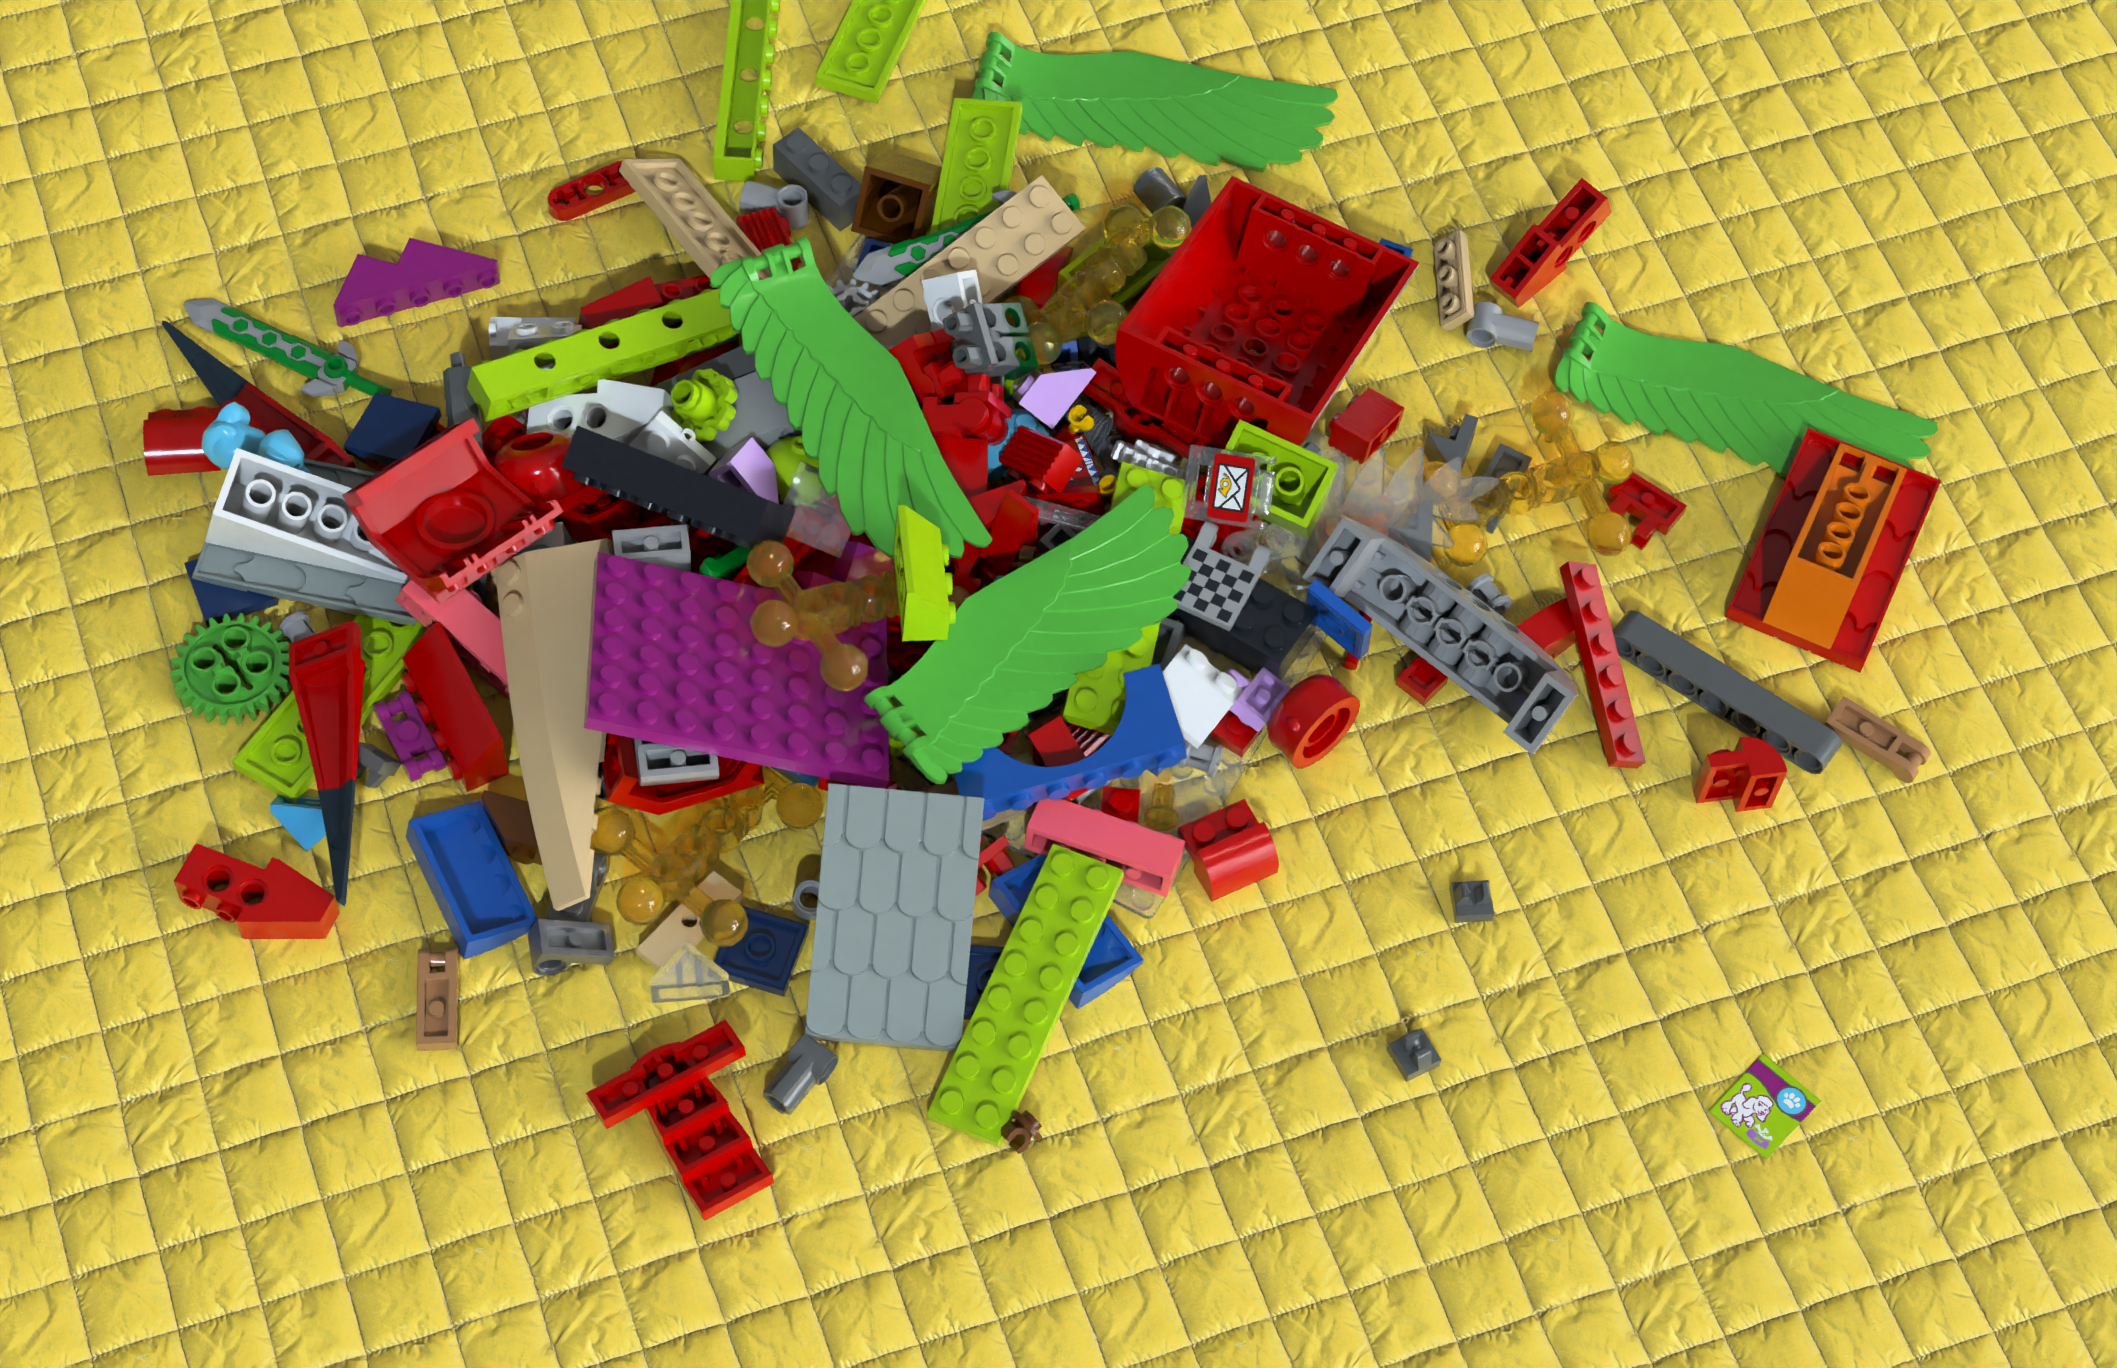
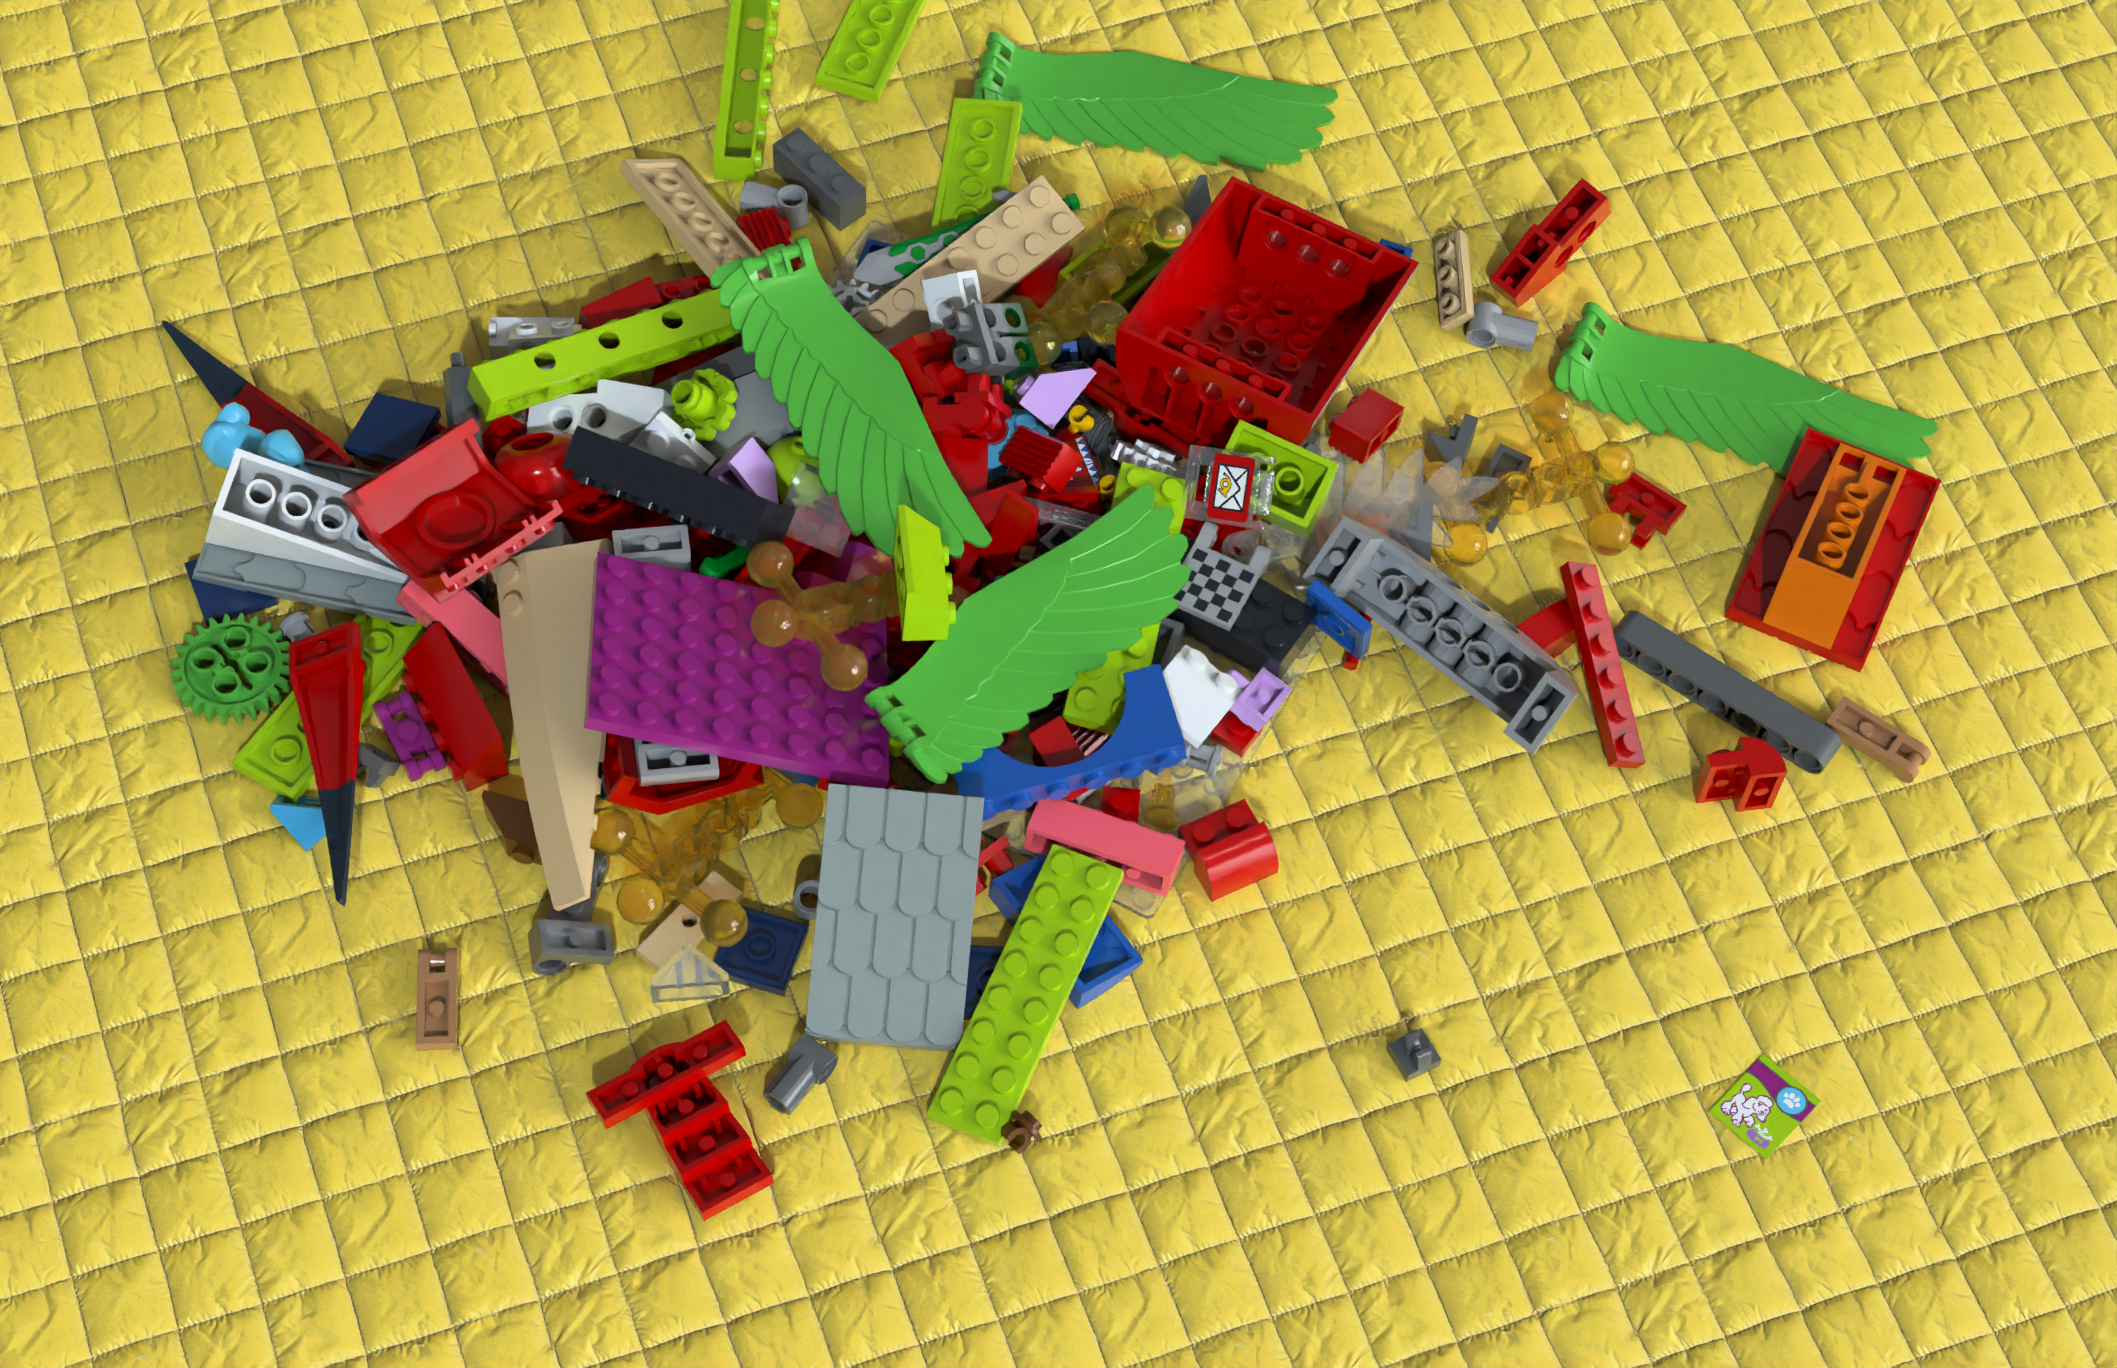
(175, 439): red brick -> none
(290, 902): red brick -> none
(327, 370): sword -> none
(421, 277): magenta slope -> none
(470, 878): blue slope -> none
(588, 202): red beam -> none
(896, 198): reddish brown slope -> none
(1158, 190): dark grey piece -> none
(1312, 719): red piece -> none
(1421, 680): red plate -> none
(1471, 901): dark grey tile -> none
(1487, 592): light grey bush -> none

